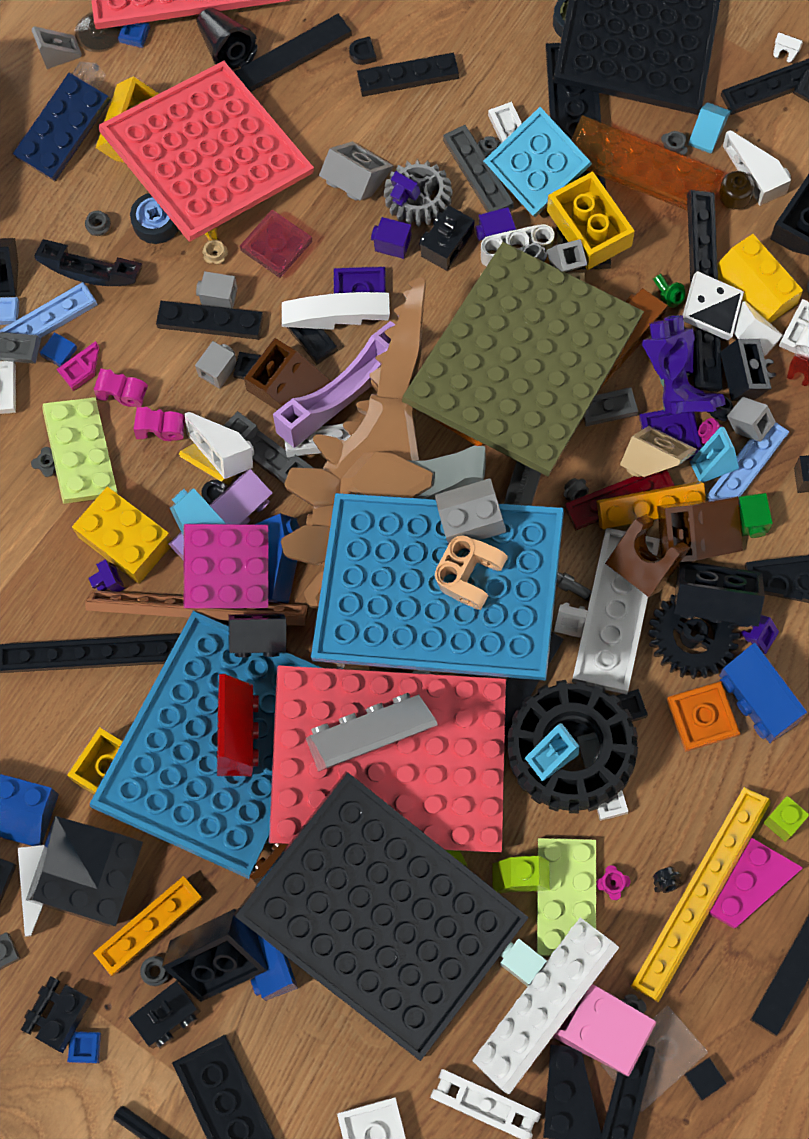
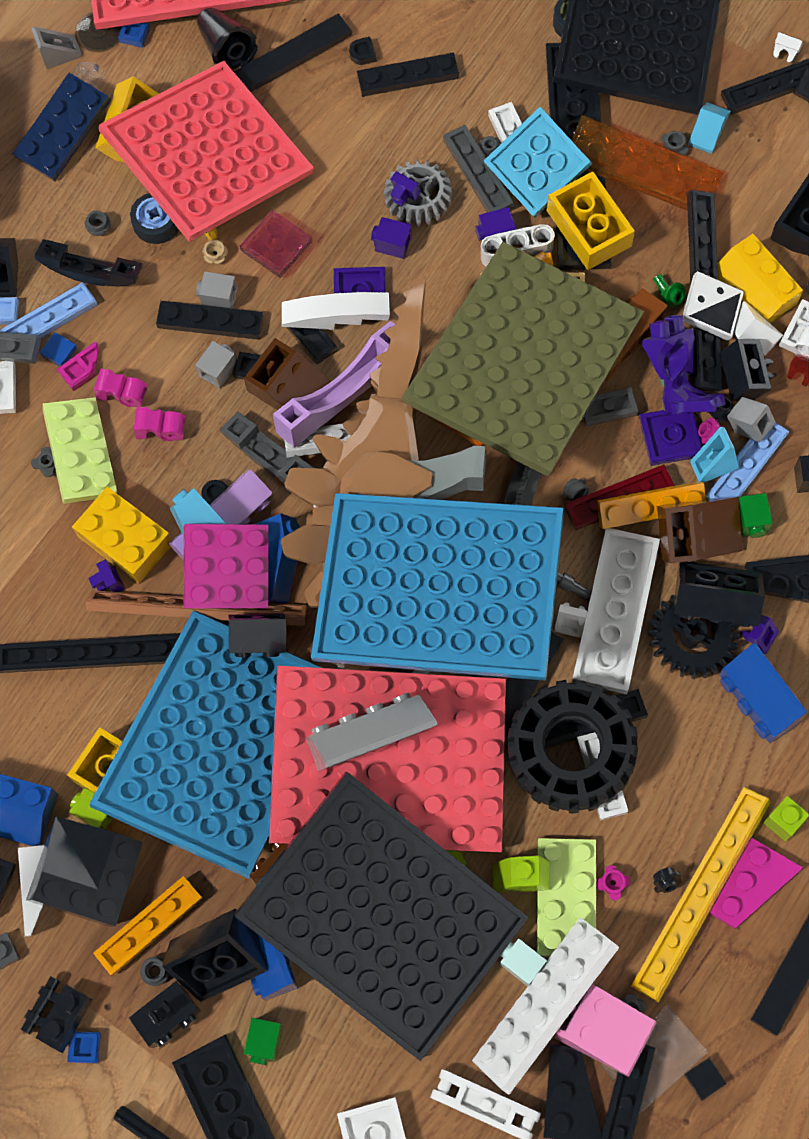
(81, 810): none -> lime brick
(197, 458): yellow slope -> none
(220, 445): white slope -> none
(236, 727): red slope -> none
(263, 1041): none -> green brick
(354, 170): light grey slope -> none
(447, 237): black brick -> none
(463, 567): light nougat piece -> none
(470, 511): light grey slope -> none
(536, 251): dark grey plate -> none
(553, 752): medium azure slope -> none
(567, 256): light grey brick -> none
(638, 565): reddish brown piece -> none
(654, 452): tan slope -> none
(703, 716): orange plate -> none
(736, 190): dark brown head -> none
(768, 174): white slope -> none

